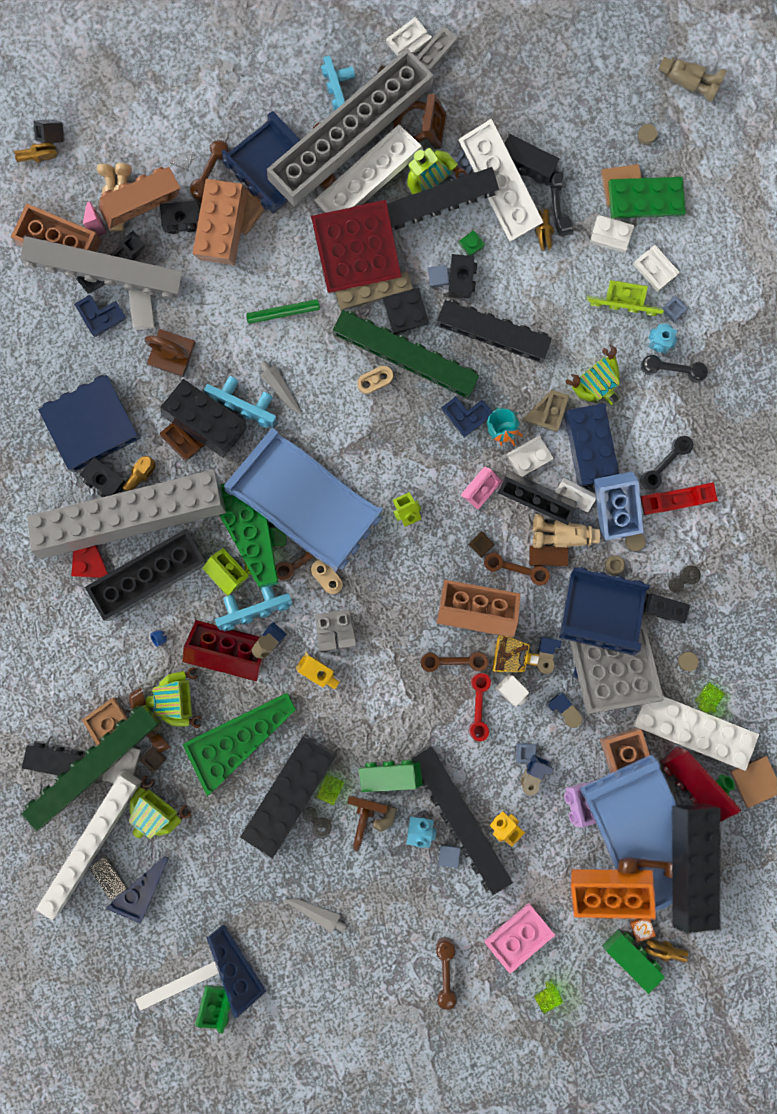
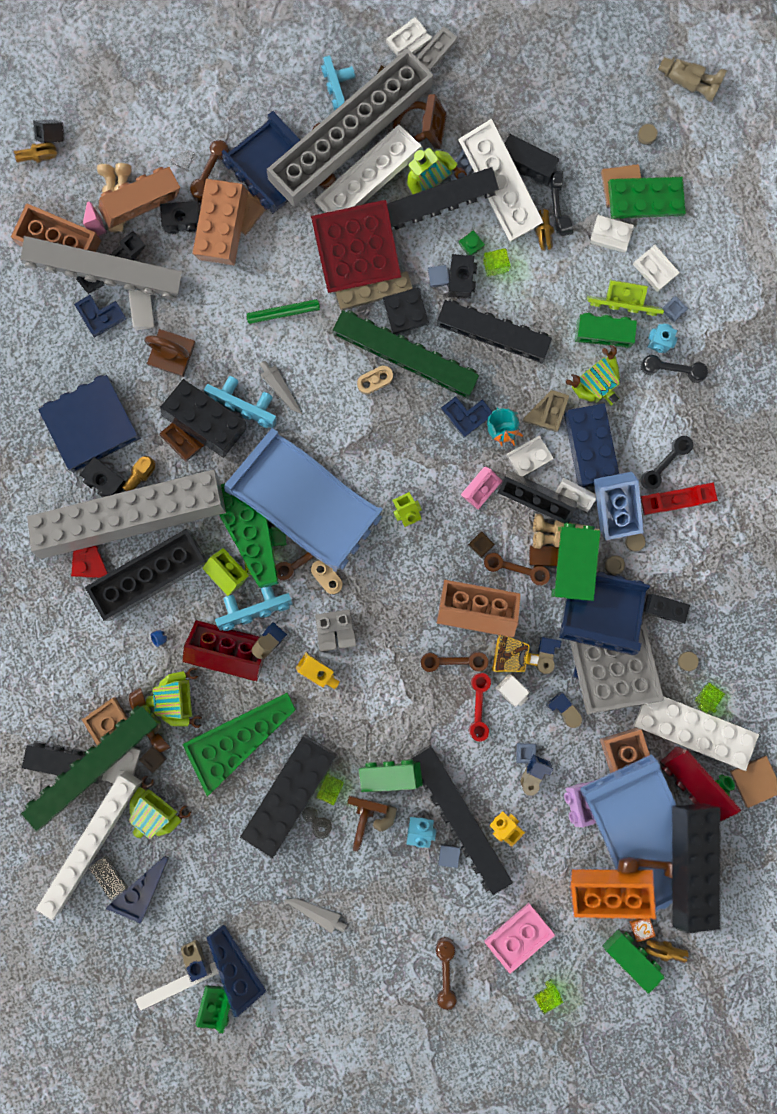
(195, 961): none -> leg
(496, 262): none -> clear neon green panel
(577, 562): none -> green panel
(605, 330): none -> green brick
(677, 584): clear smoke plate -> none

